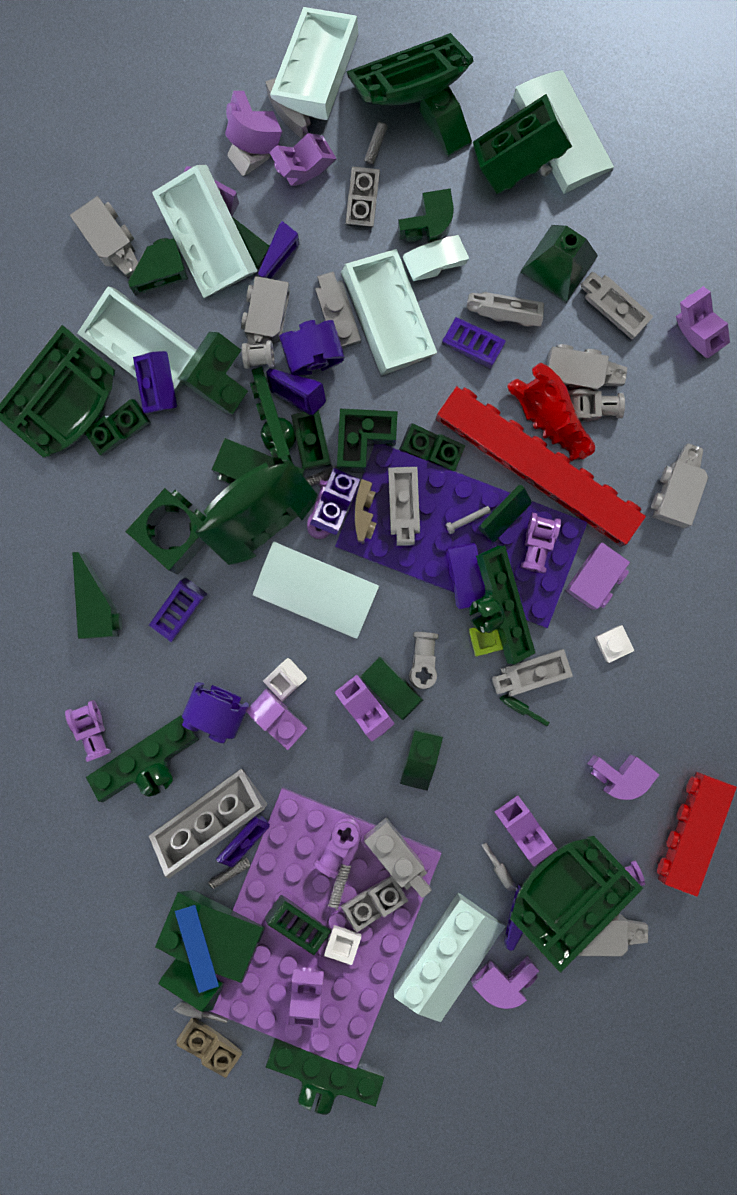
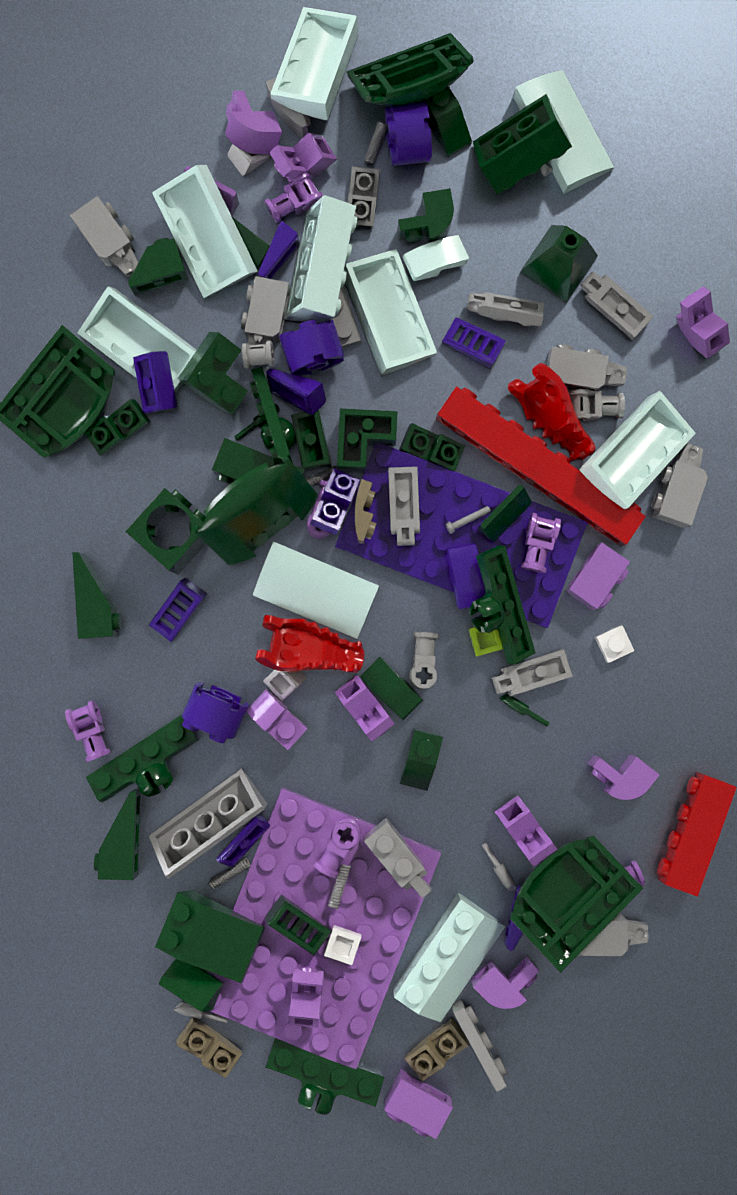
(120, 849): none -> dark green slope
(196, 948): blue sticker -> none
(257, 422): none -> dark green piece
(297, 197): none -> medium lavender connector
(304, 647): none -> red animal
(321, 261): none -> light aqua slope
(373, 903): light grey slope -> none
(408, 134): none -> dark purple brick
(417, 1104): none -> medium lavender brick
(436, 1049): none -> dark tan slope
(481, 1044): none -> light grey plate
(638, 450): none -> light aqua slope

